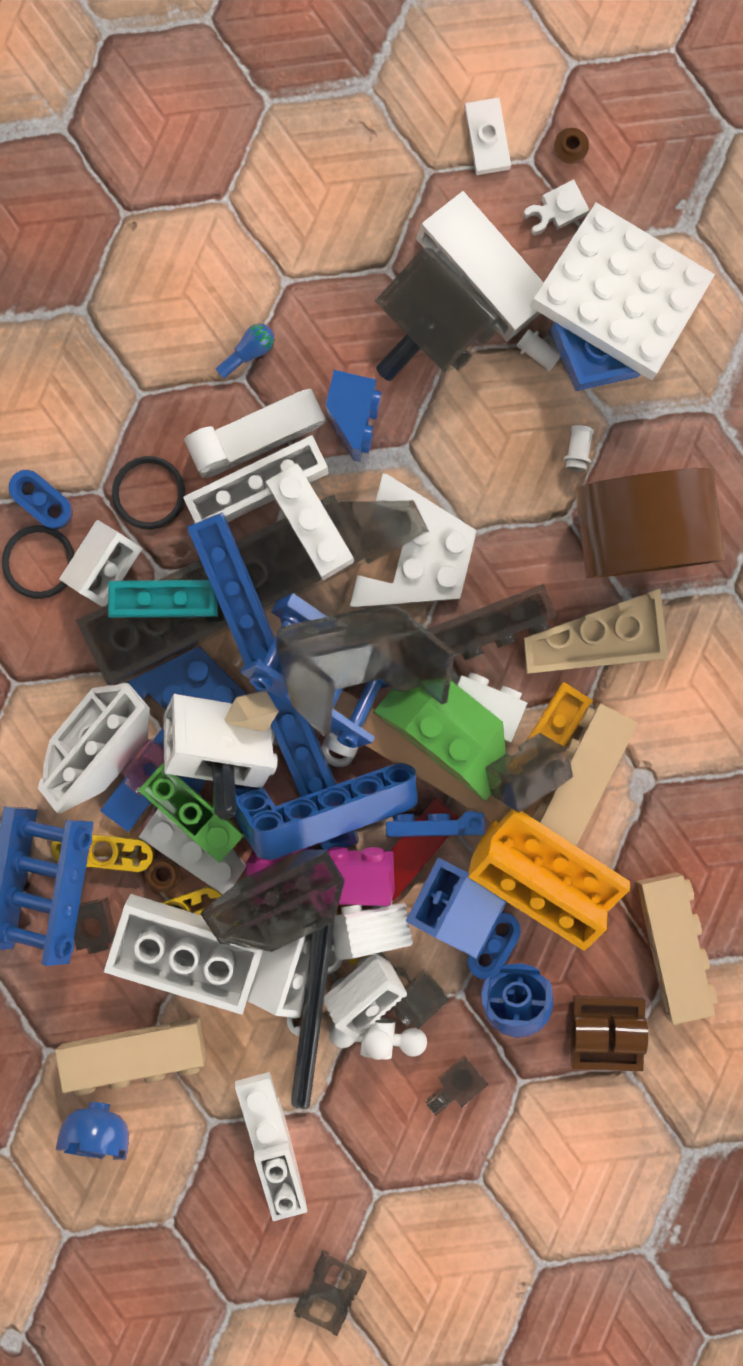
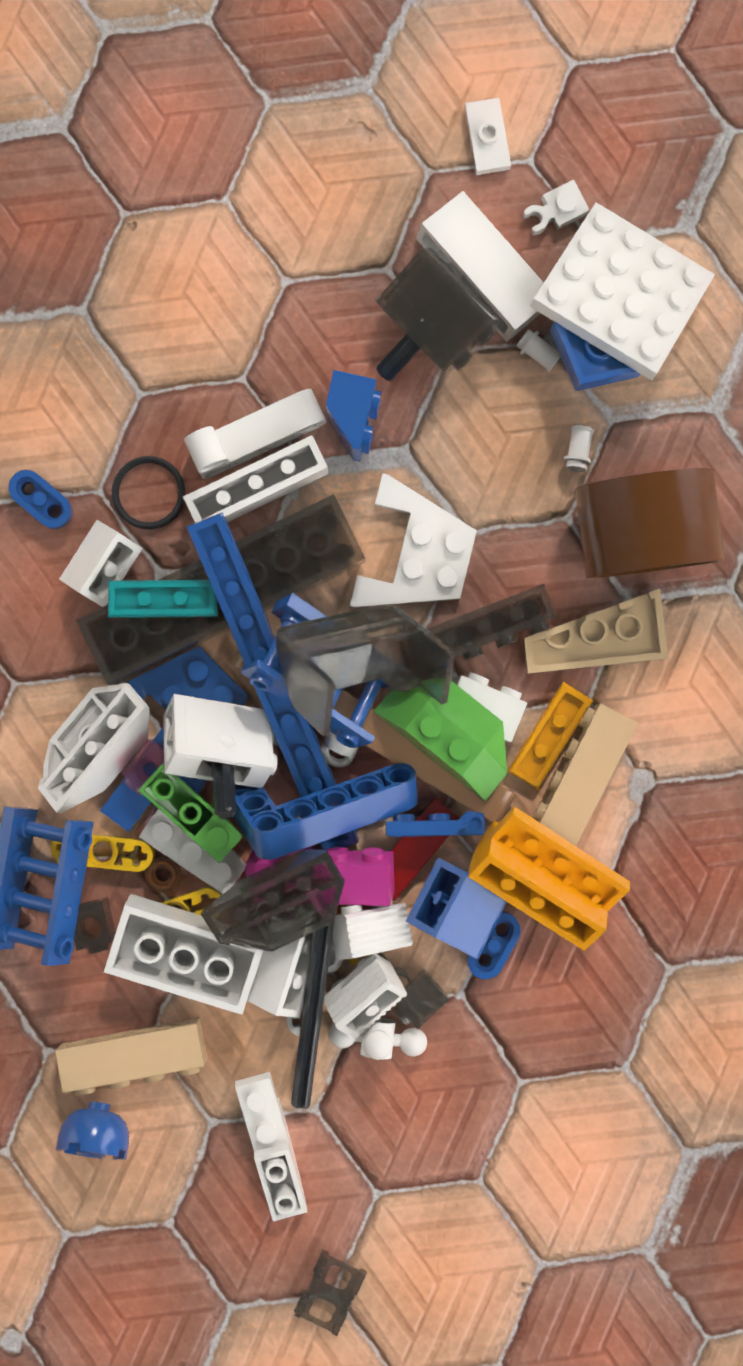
(6, 554): black tyre -> none
(252, 711): tan slope -> none
(254, 343): blue piece -> none
(310, 521): white brick -> none
(383, 525): clear smoke wing -> none
(460, 1083): clear smoke plate -> none
(517, 1000): blue cylinder -> none
(529, 773): clear smoke brick -> none
(569, 155): reddish brown plate -> none
(608, 1033): reddish brown plate -> none
(676, 948): tan brick -> none

